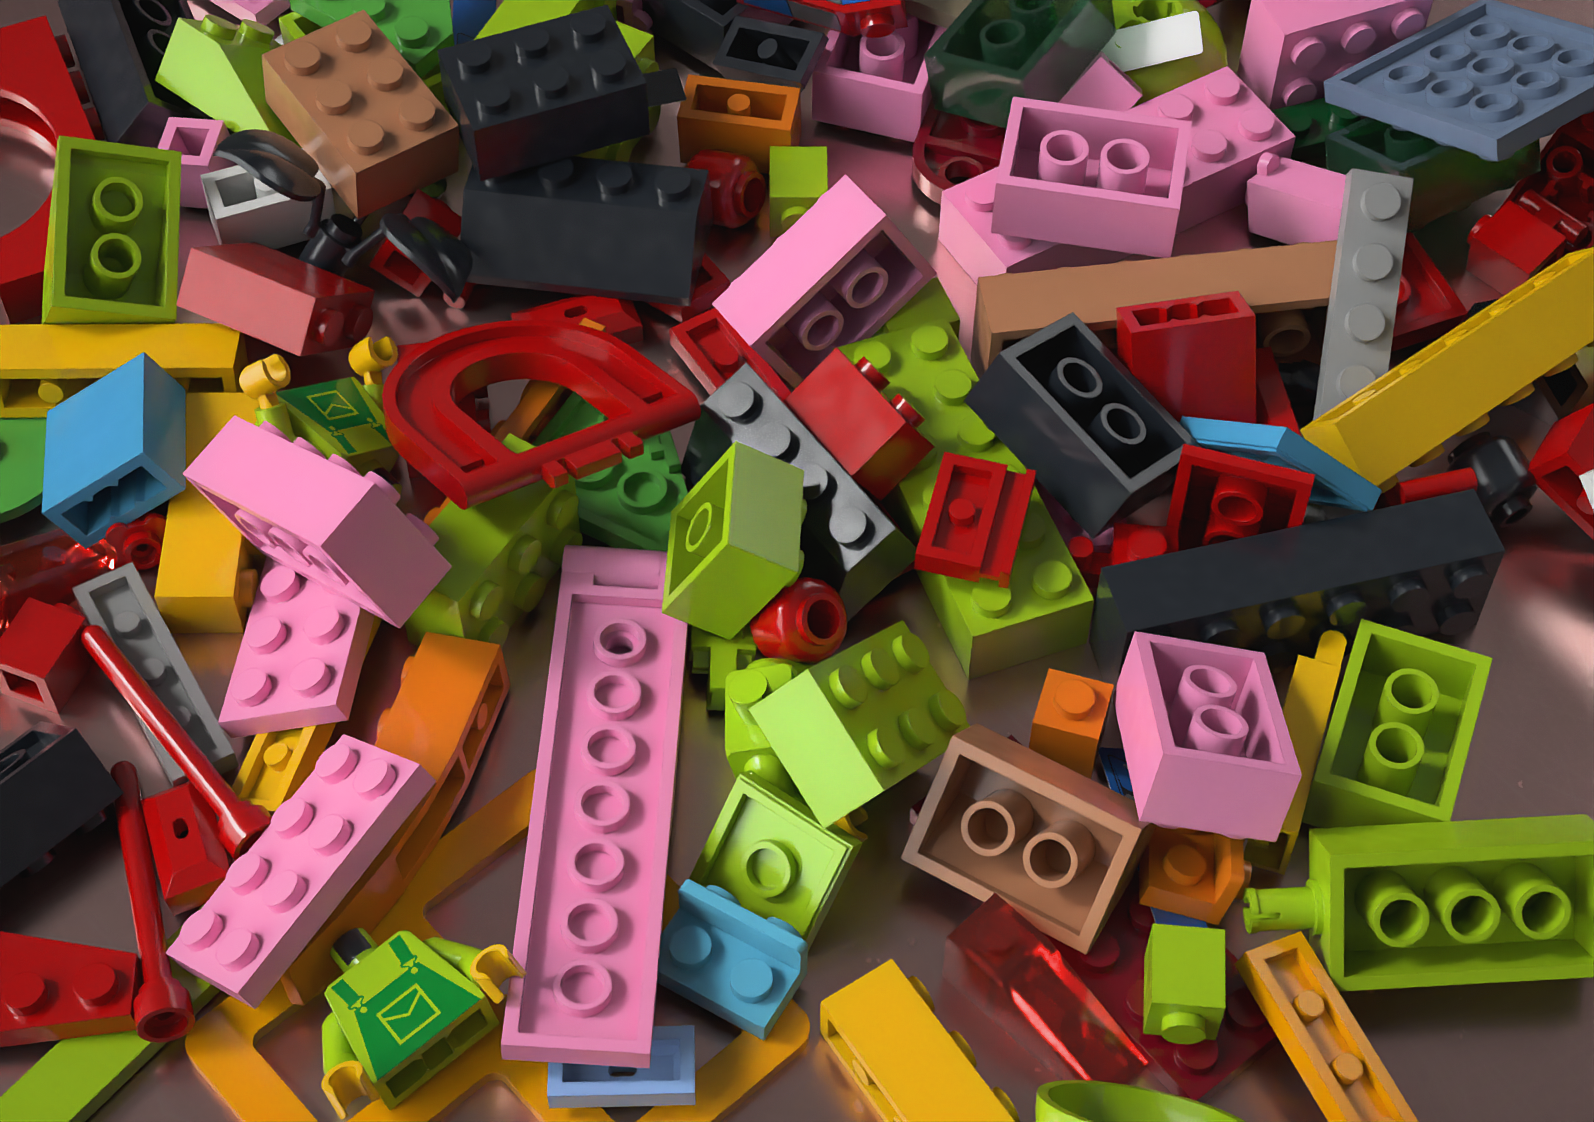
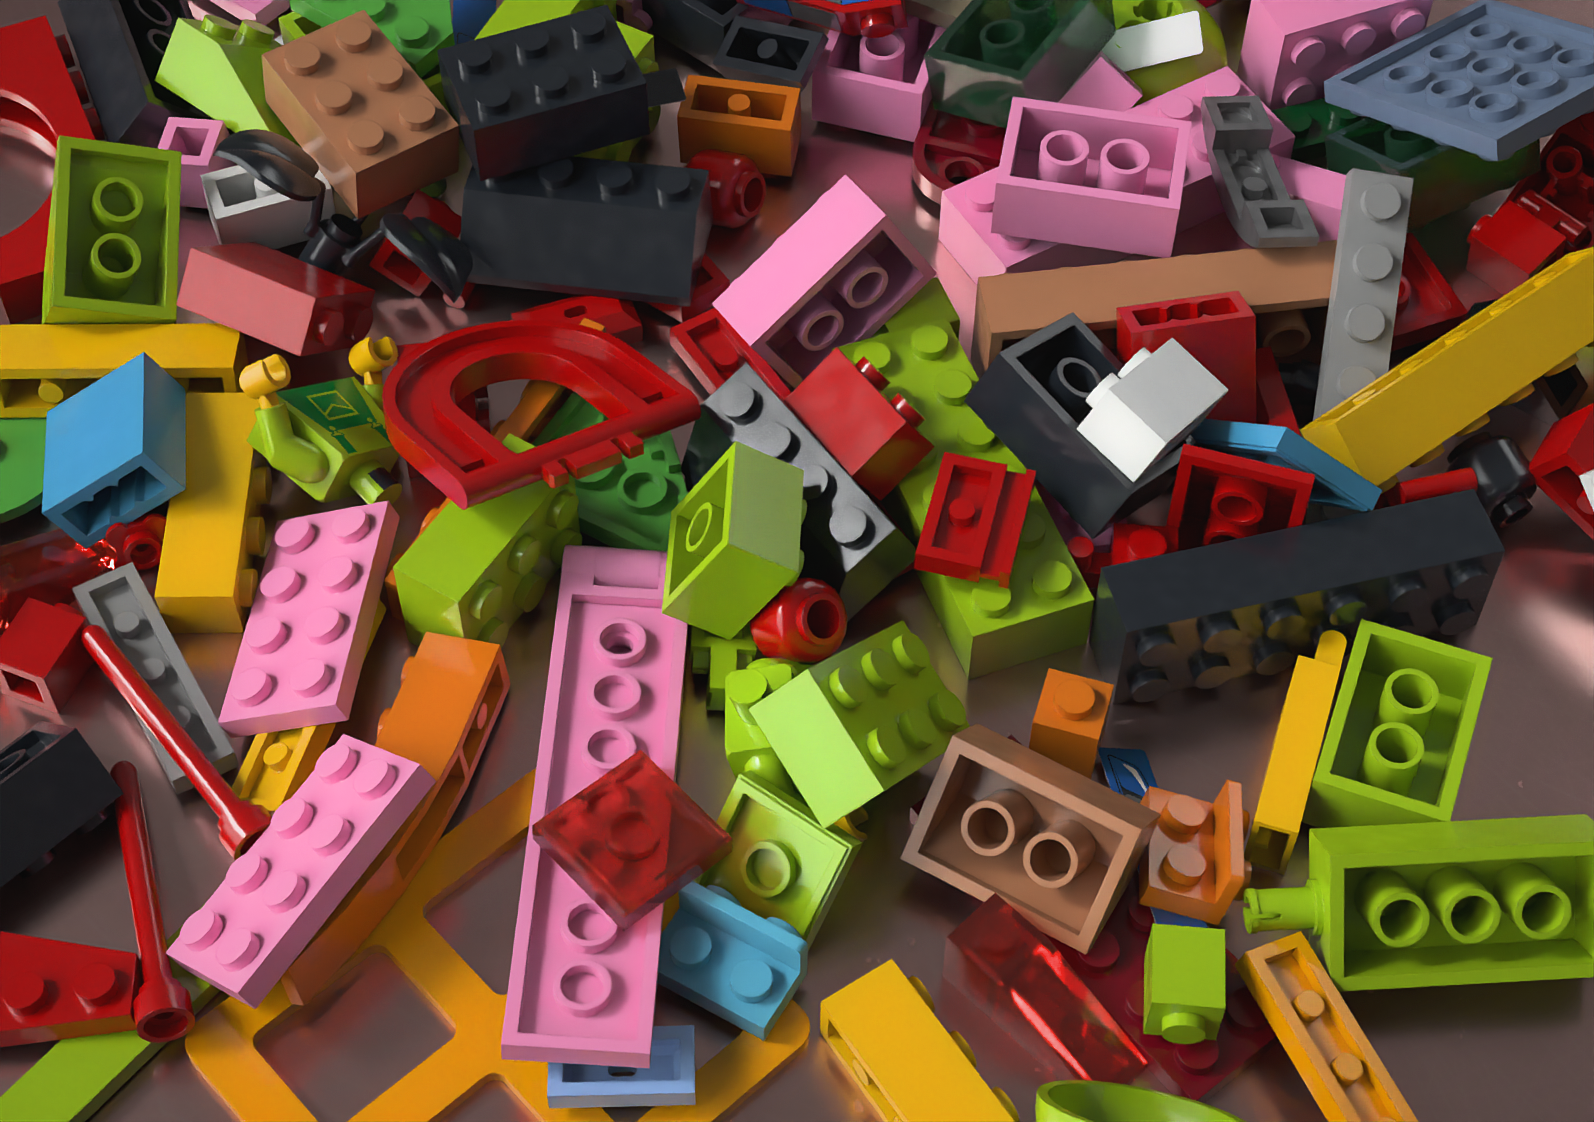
(189, 866): red piece -> none
(320, 518): bright pink brick -> none
(405, 1012): torso -> none
(632, 839): none -> clear red tile
(796, 183): lime brick -> none
(1150, 407): none -> white brick
(1205, 738): bright pink brick -> none
(1247, 176): none -> flat silver slope

